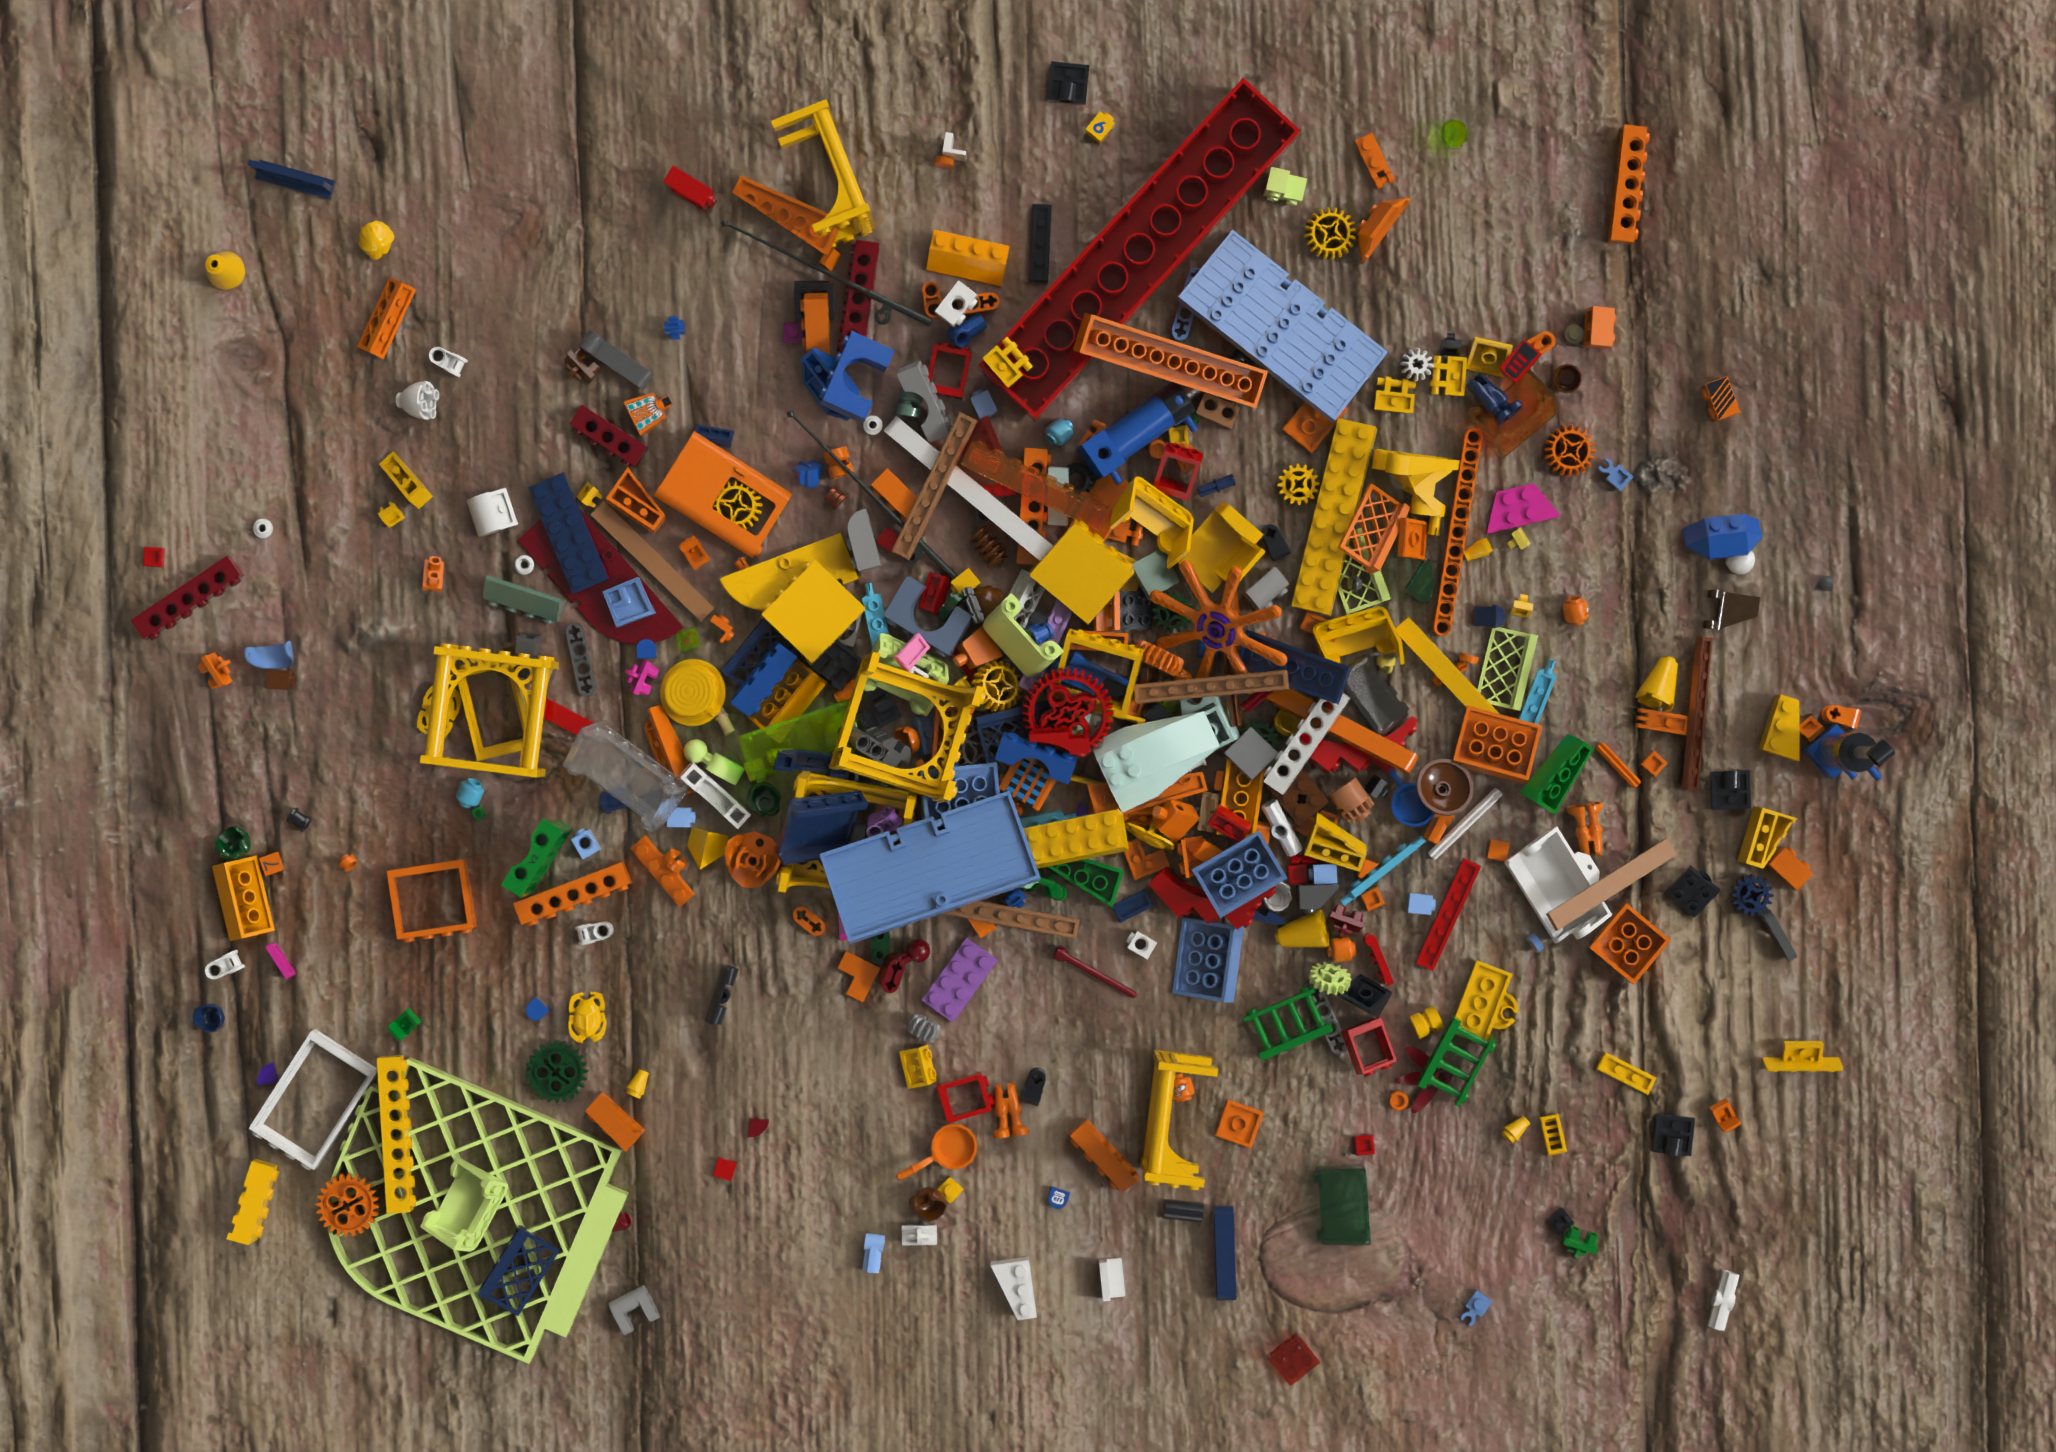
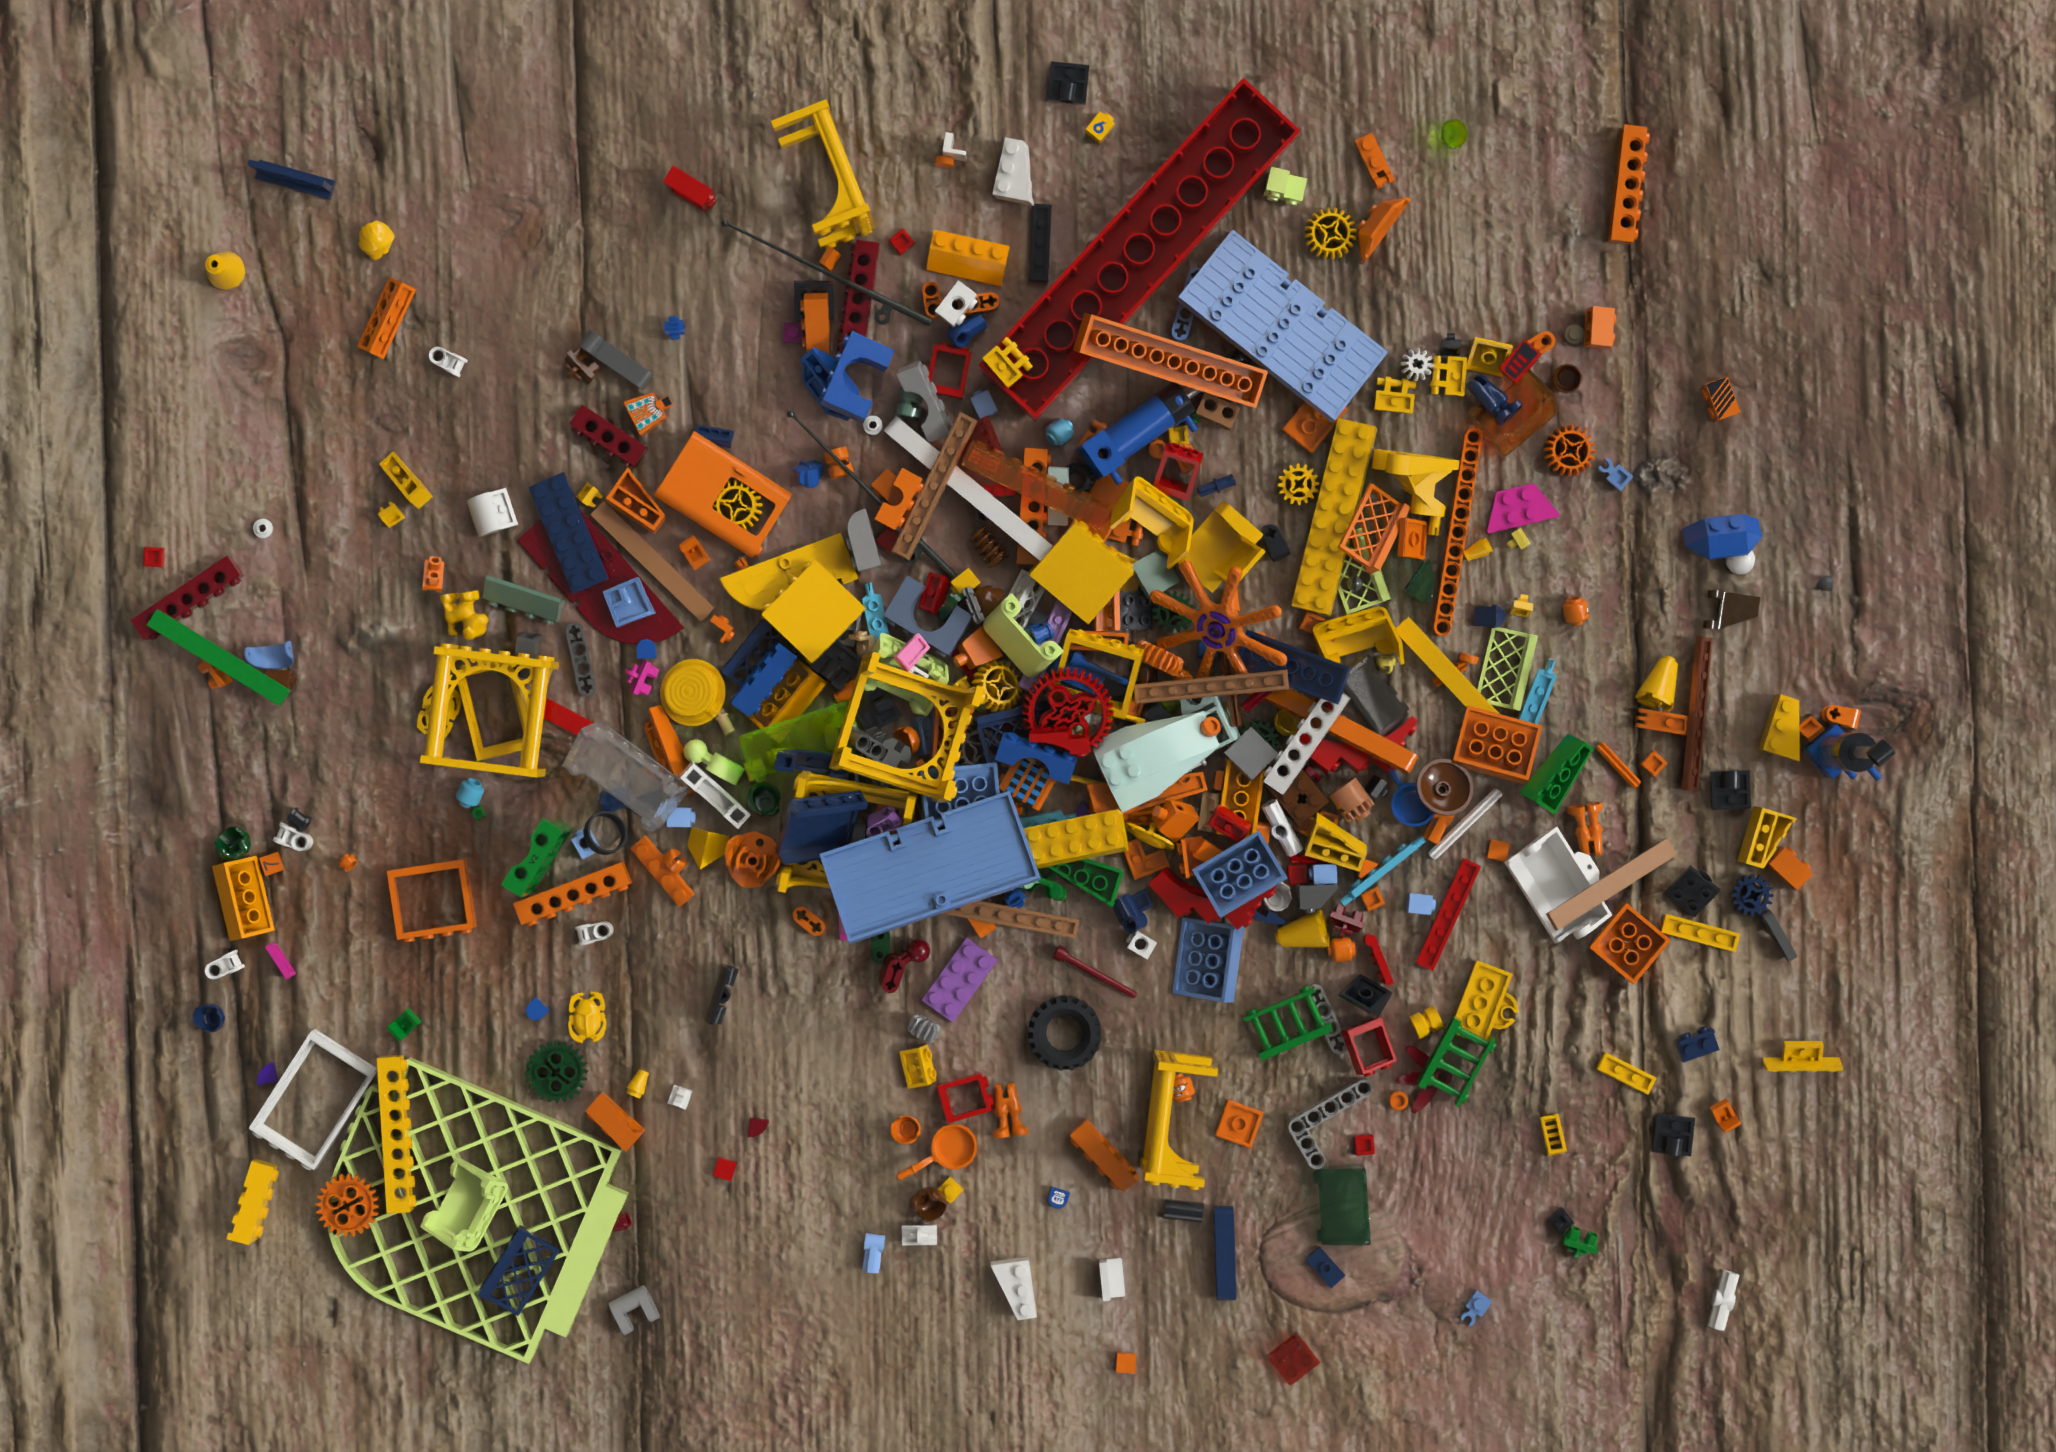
(218, 657): none -> green tile
(289, 837): none -> white piece
(419, 400): white piece -> none
(473, 623): none -> yellow animal
(518, 562): white plate -> none
(592, 845): none -> black tyre
(680, 1096): none -> white tile
(689, 639): clear neon green slope -> none
(787, 212): orange wing -> none
(835, 497): copper wheel -> none
(863, 973): orange tile -> none
(864, 642): none -> tan bracket
(901, 241): none -> red tile
(905, 1129): none -> orange hair
(908, 485): none -> orange arch
(1013, 174): none -> white wedge
(1033, 1089): black piece -> none
(1079, 1054): none -> black tyre
(1125, 1362): none -> orange tile
(1133, 919): none -> dark blue piece
(1210, 726): none -> orange tile
(1266, 589): light grey brick -> none
(1312, 774): none -> dark red tile
(1324, 1115): none -> light grey beam
(1325, 1267): none -> dark blue plate
(1329, 978): yellowish green gear -> none
(1515, 1130): yellow cone -> none
(1535, 943): medium blue tile -> none
(1696, 1044): none -> dark blue bracket
(1700, 932): none -> yellow plate

